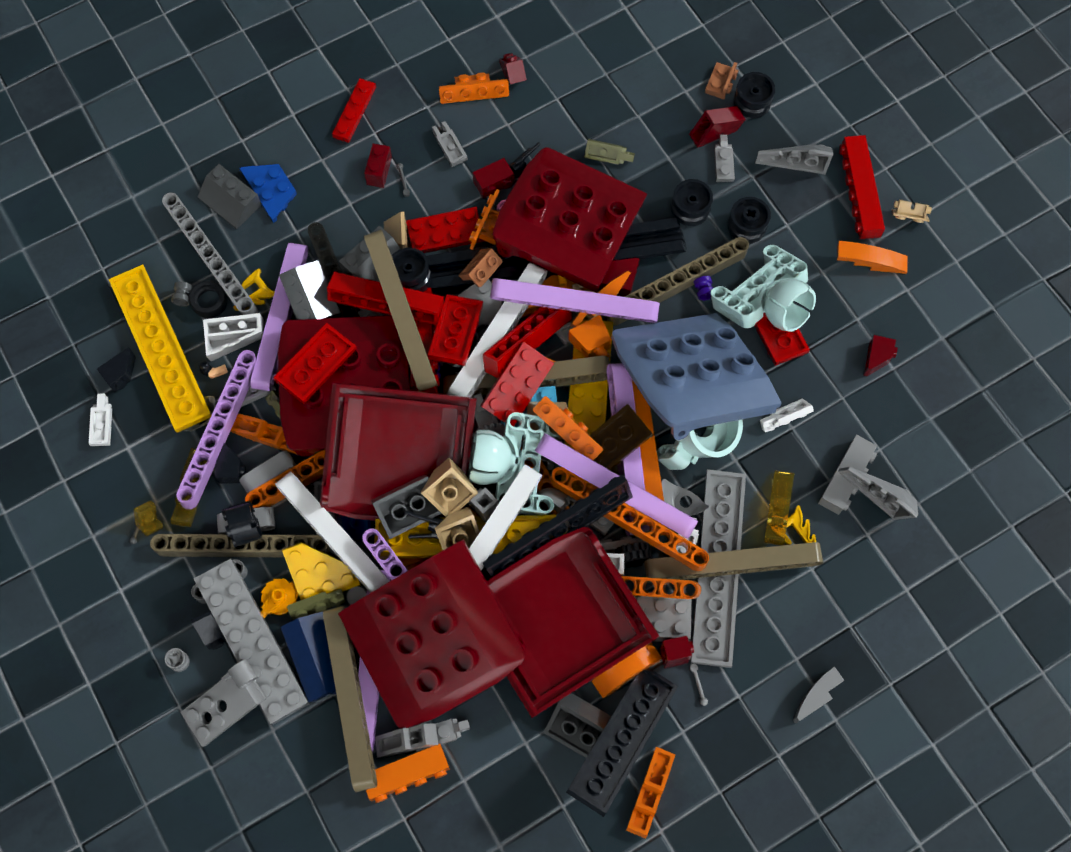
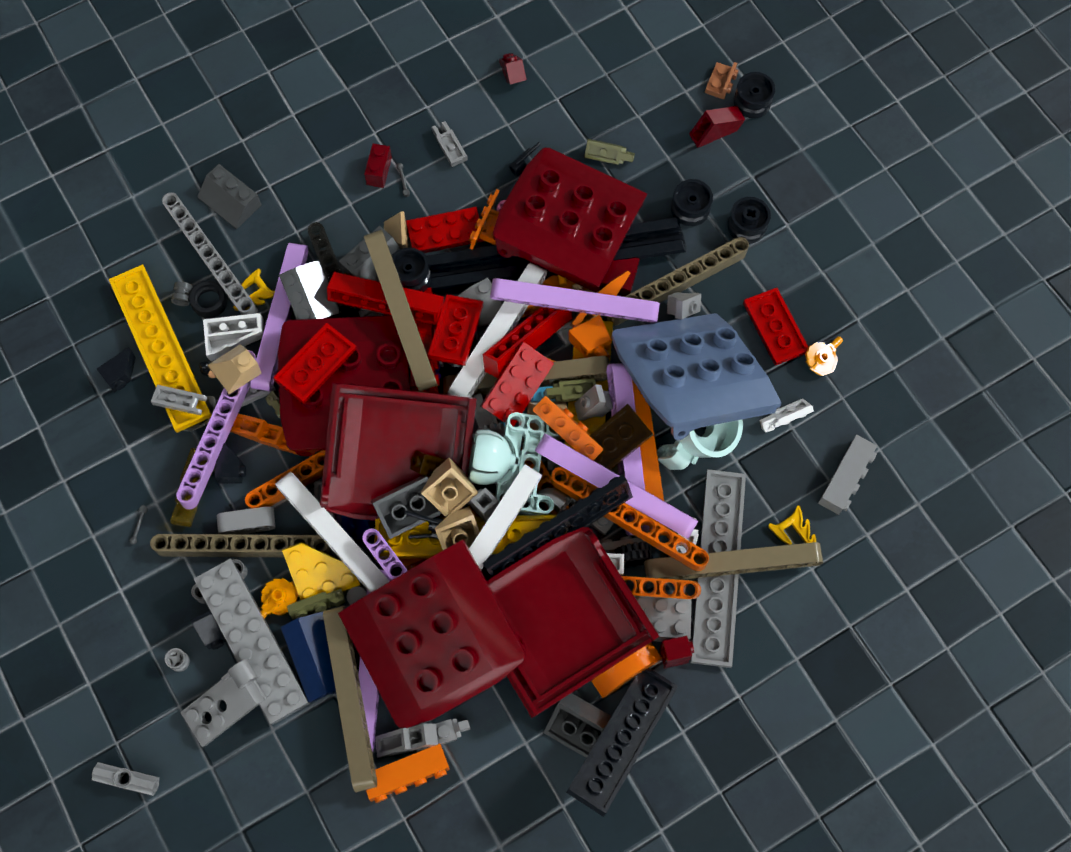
(100, 422): white hinge -> none
(113, 776): none -> light grey piece
(146, 518): clear yellow bracket -> none
(177, 399): none -> light grey hinge
(235, 368): none -> tan slope
(242, 523): black brick -> none
(266, 471): light grey beam -> none
(271, 186): blue wing -> none
(354, 110): red plate -> none
(425, 463): none -> dark brown bracket
(473, 88): orange bracket -> none
(481, 267): nougat bracket -> none
(493, 177): dark red brick -> none
(569, 390): none -> olive hinge
(593, 403): none -> light grey brick
(650, 792): orange slope -> none
(673, 494): light grey piece -> none
(683, 304): none -> light grey brick
(693, 668): light grey hinge -> none
(704, 287): dark purple wheel -> none
(724, 161): light grey hinge -> none
(769, 292): light aqua beam -> none
(779, 508): clear yellow slope -> none
(803, 158): light grey wedge -> none
(818, 694): light grey slope -> none
(822, 357): none -> piece
(862, 187): red brick -> none
(871, 256): orange slope -> none
(879, 353): dark red slope -> none
(890, 498): light grey wedge -> none
(918, 214): tan hinge -> none

